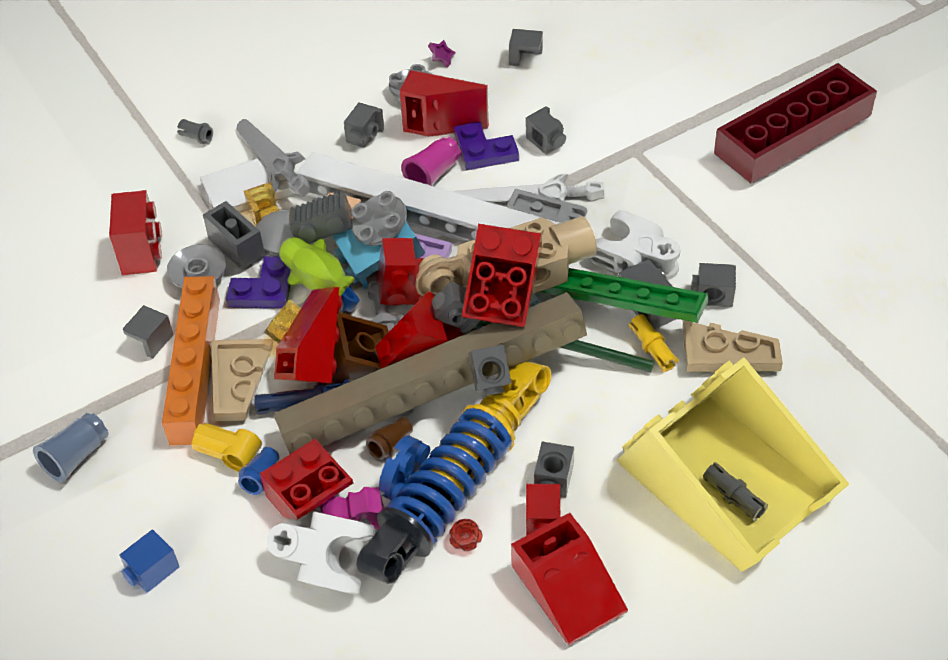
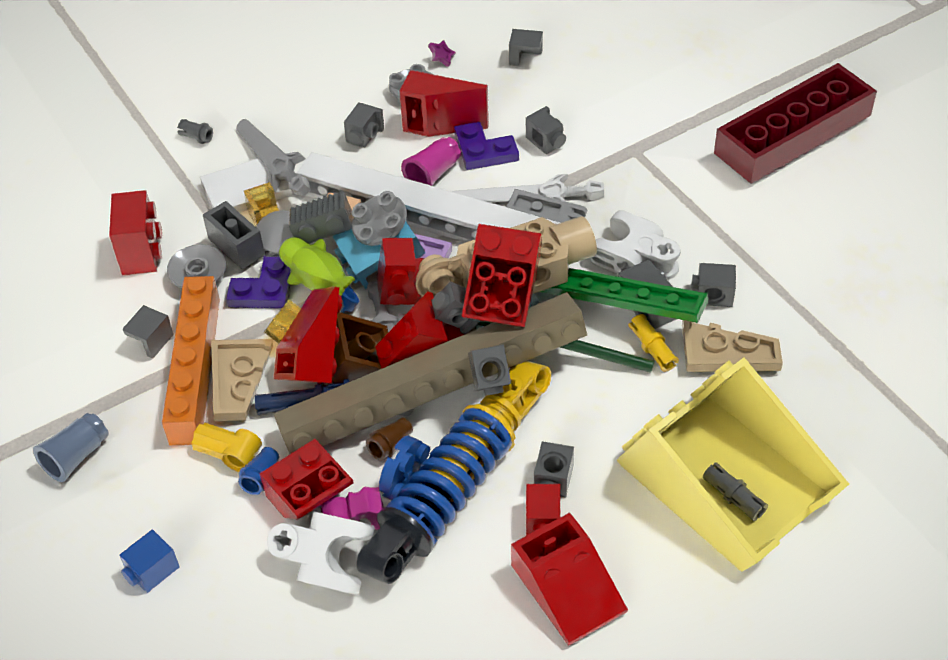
(465, 527): clear red plate -> none

